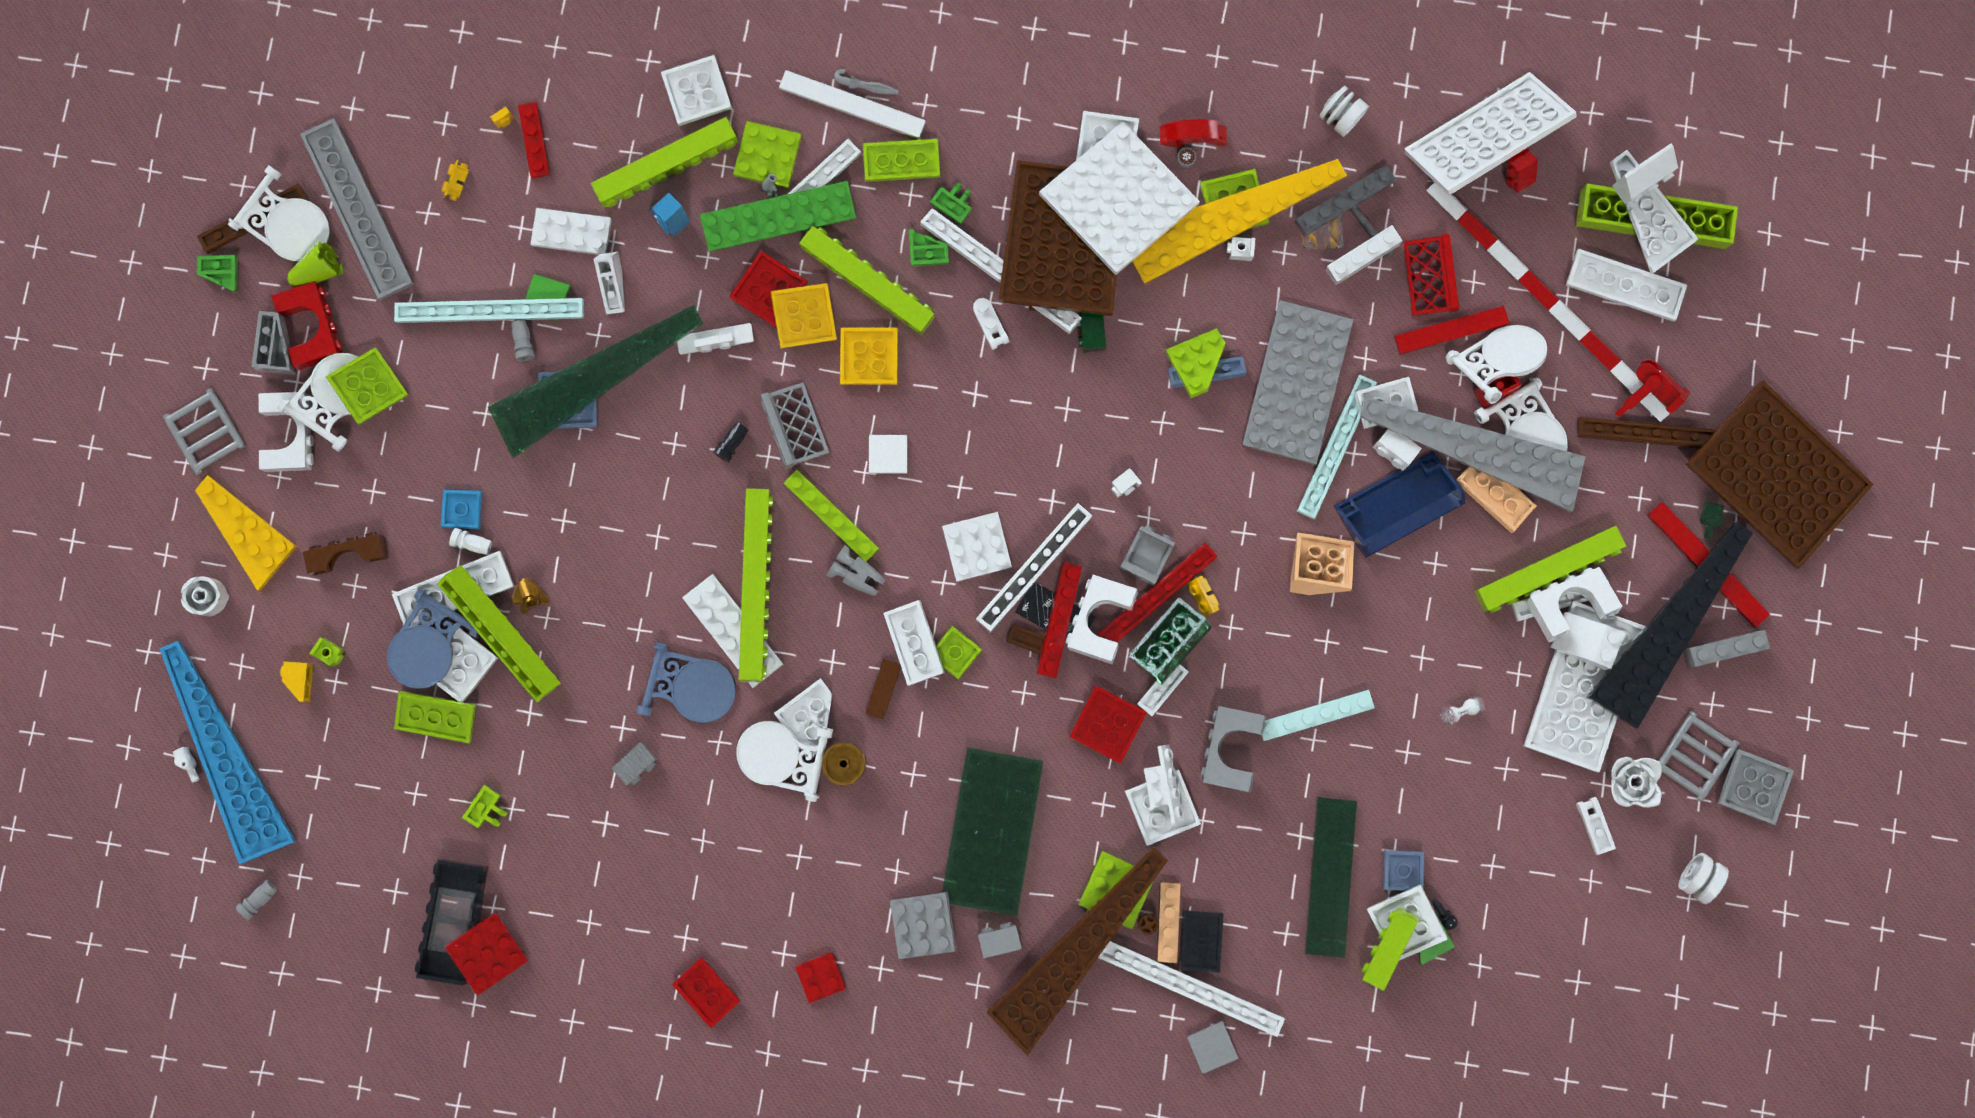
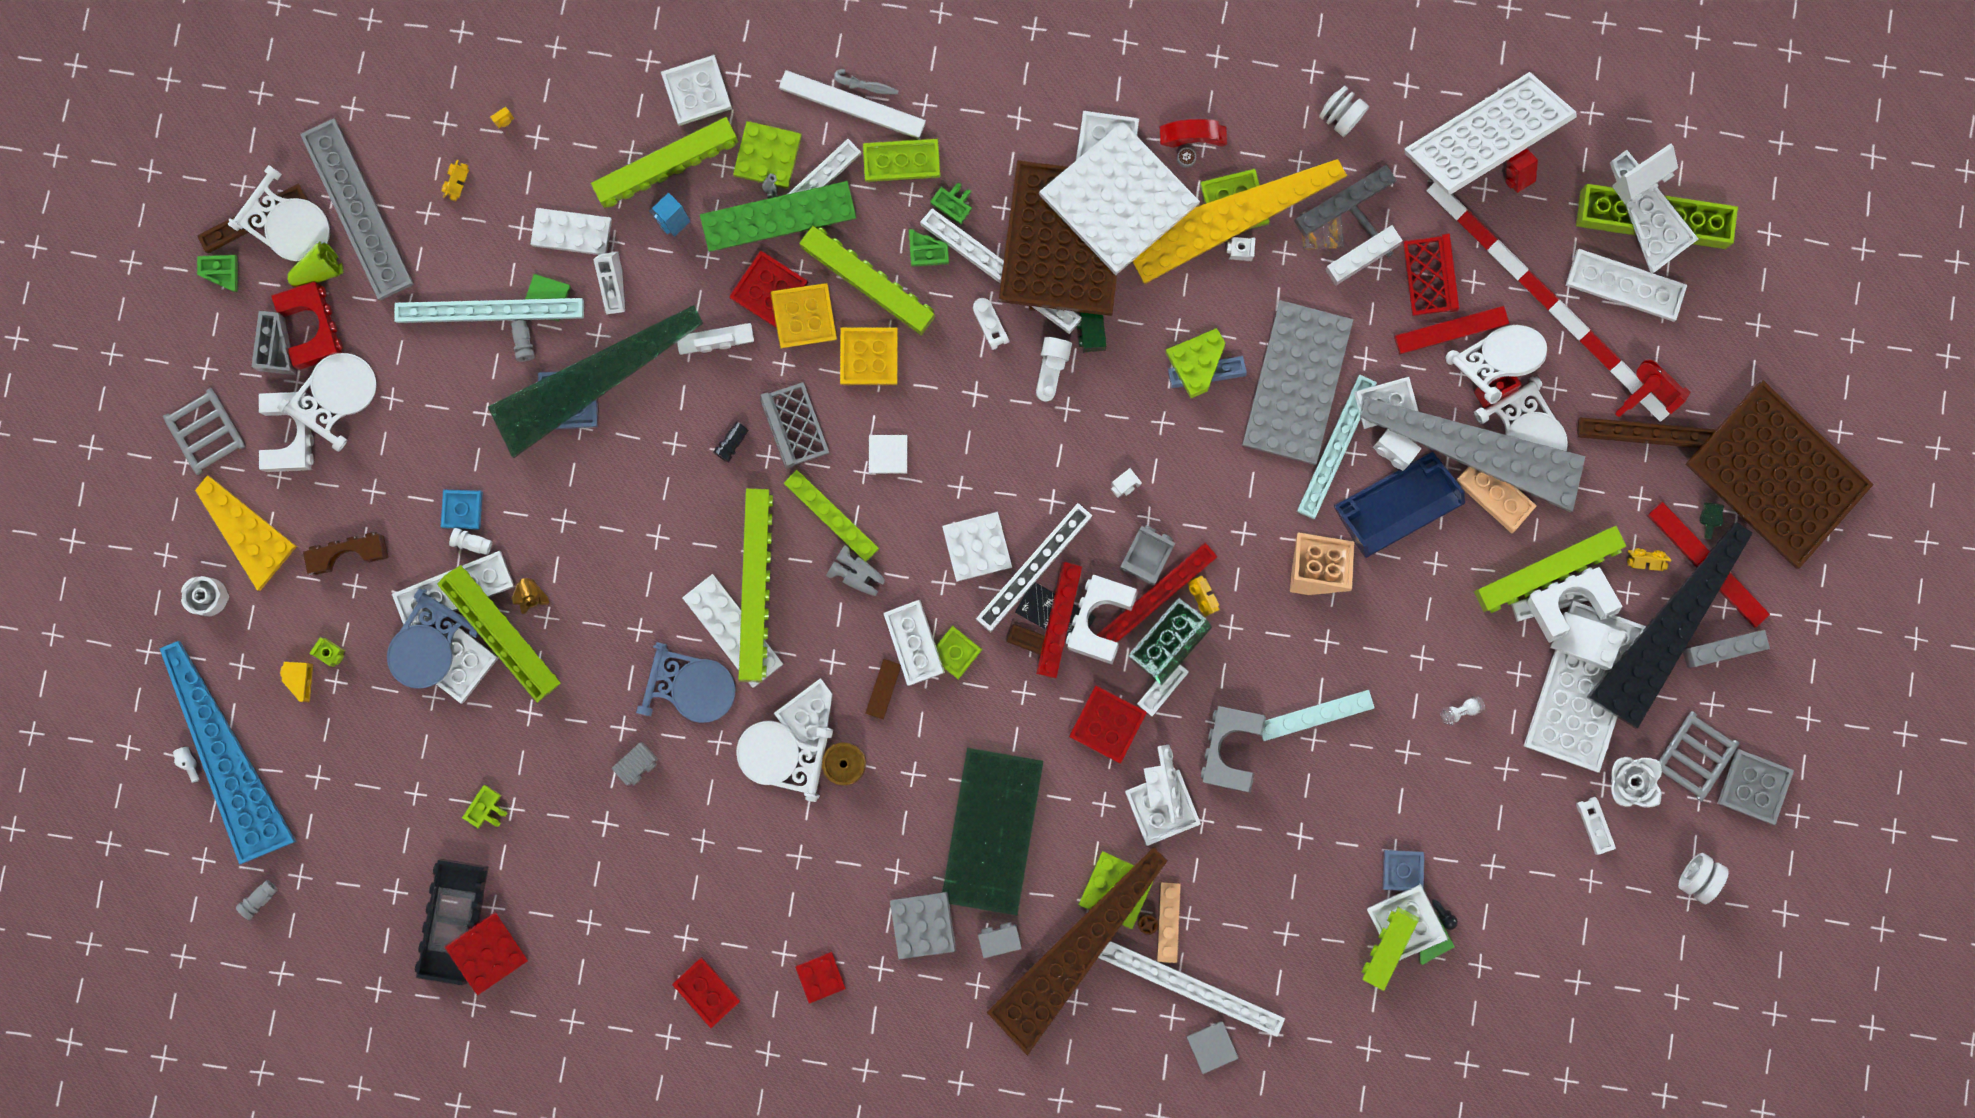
(366, 386): lime plate -> none
(435, 717): lime tile -> none
(534, 140): red plate -> none
(1054, 354): none -> white piece
(1201, 941): black plate -> none
(1330, 877): clear green plate -> none
(1656, 560): none -> yellow hinge

